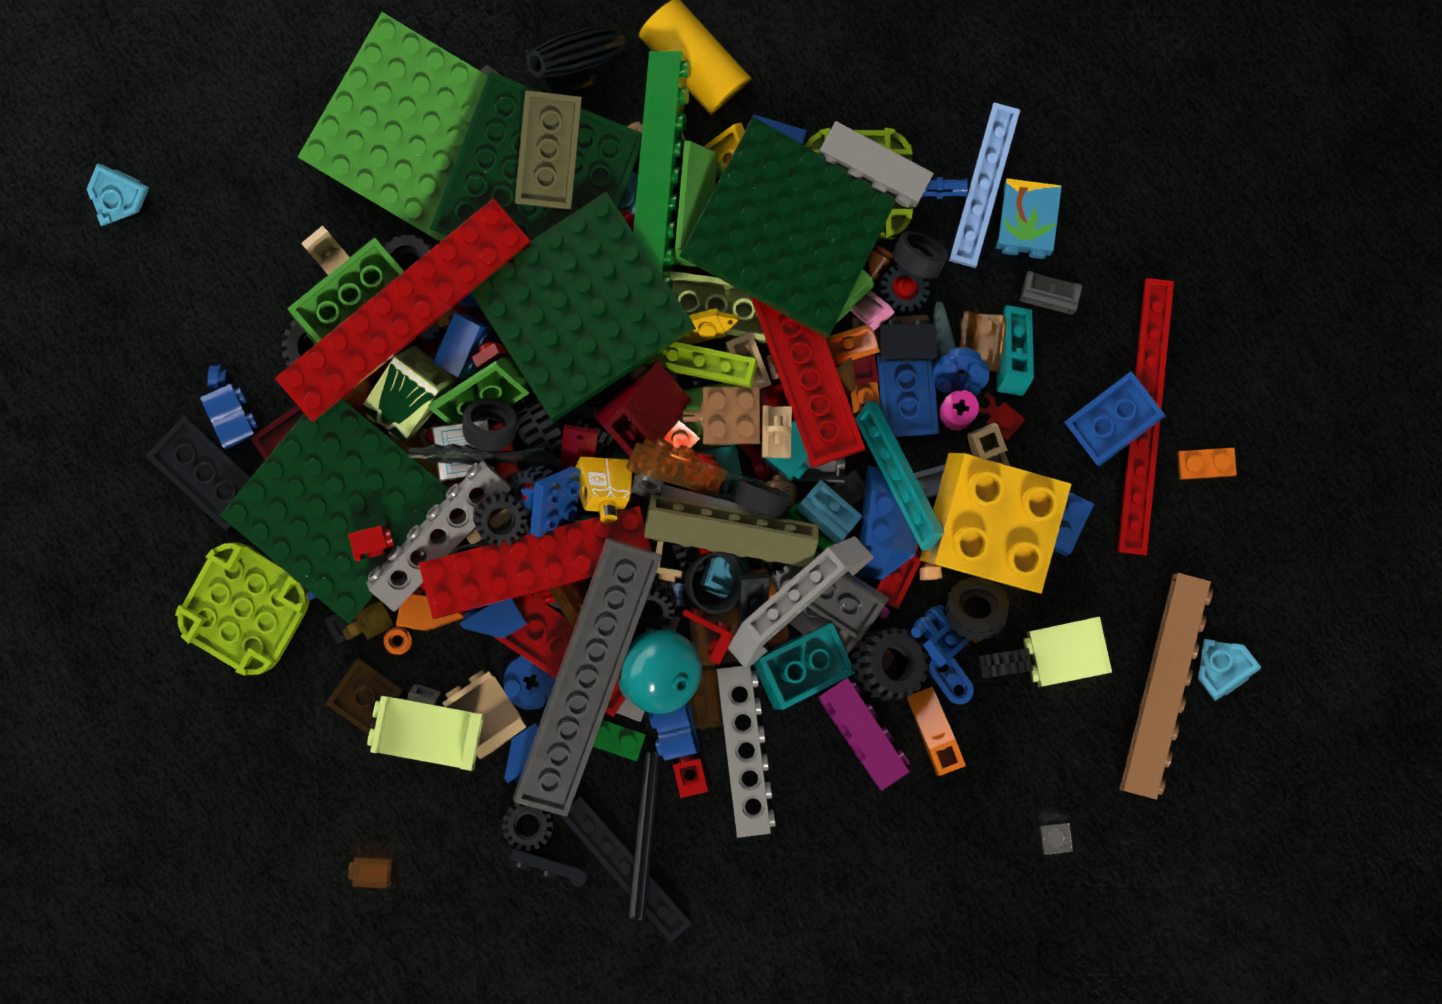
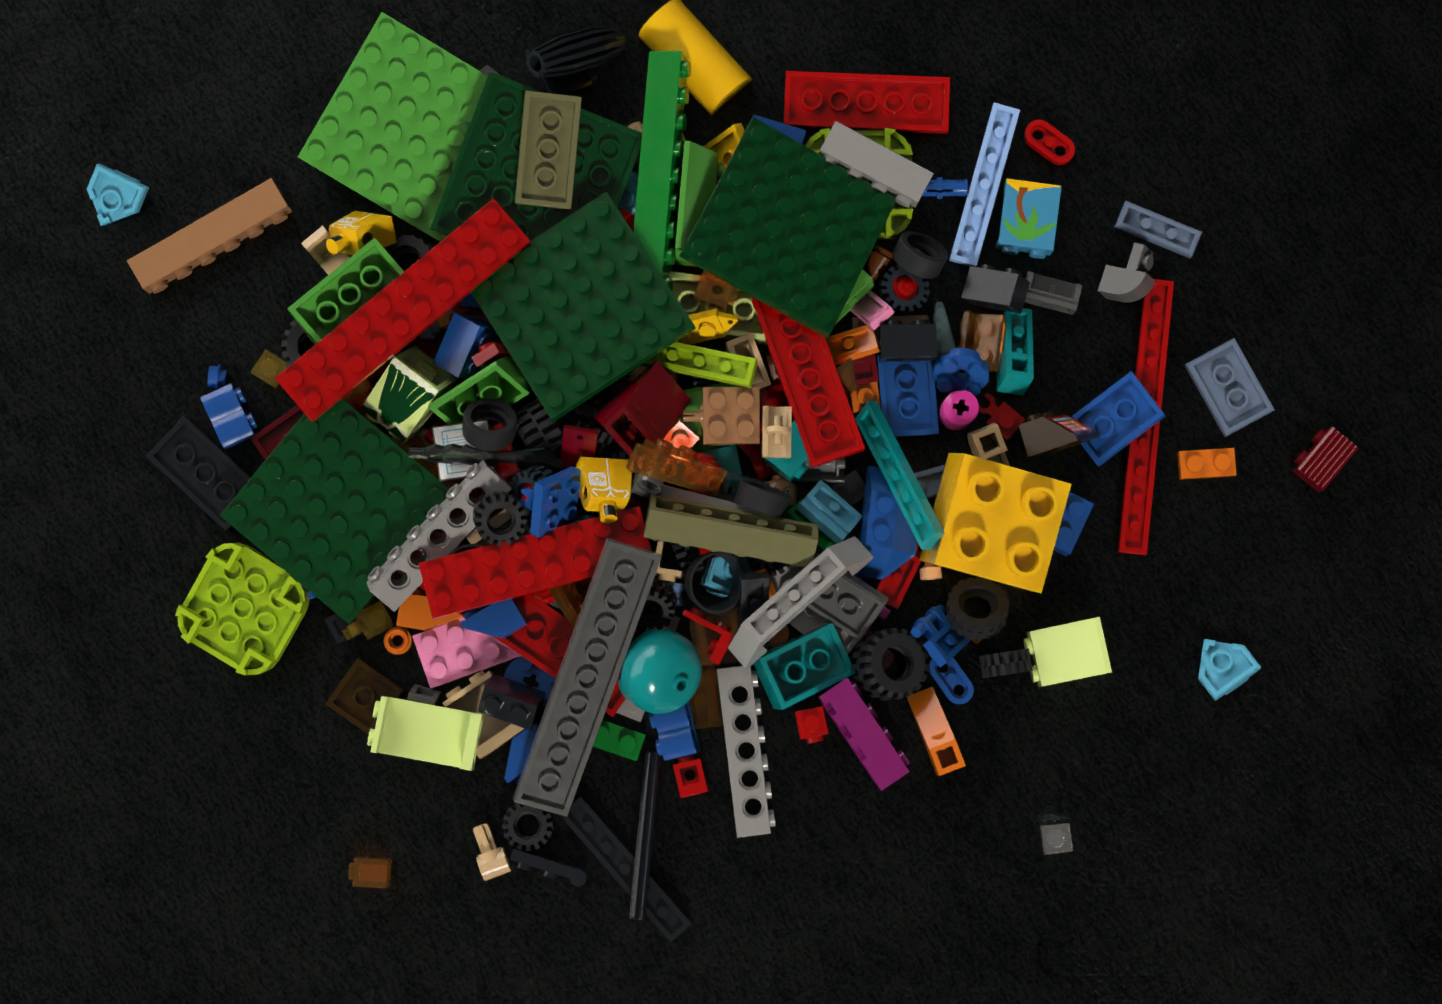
(210, 236): none -> medium nougat brick
(268, 368): none -> clear yellow plate
(357, 230): none -> yellow torso
(371, 542): red brick -> none
(455, 652): none -> bright pink plate
(492, 860): none -> tan axle
(511, 702): none -> black brick
(705, 295): none -> clear orange brick
(811, 724): none -> red brick
(867, 101): none -> red plate
(995, 288): none -> black brick
(1050, 141): none -> red plate
(1053, 432): none -> dark brown slope
(1129, 283): none -> dark grey brick
(1158, 229): none -> sand blue tile
(1165, 686): medium nougat brick -> none
(1229, 387): none -> sand blue tile
(1324, 459): none -> dark red brick

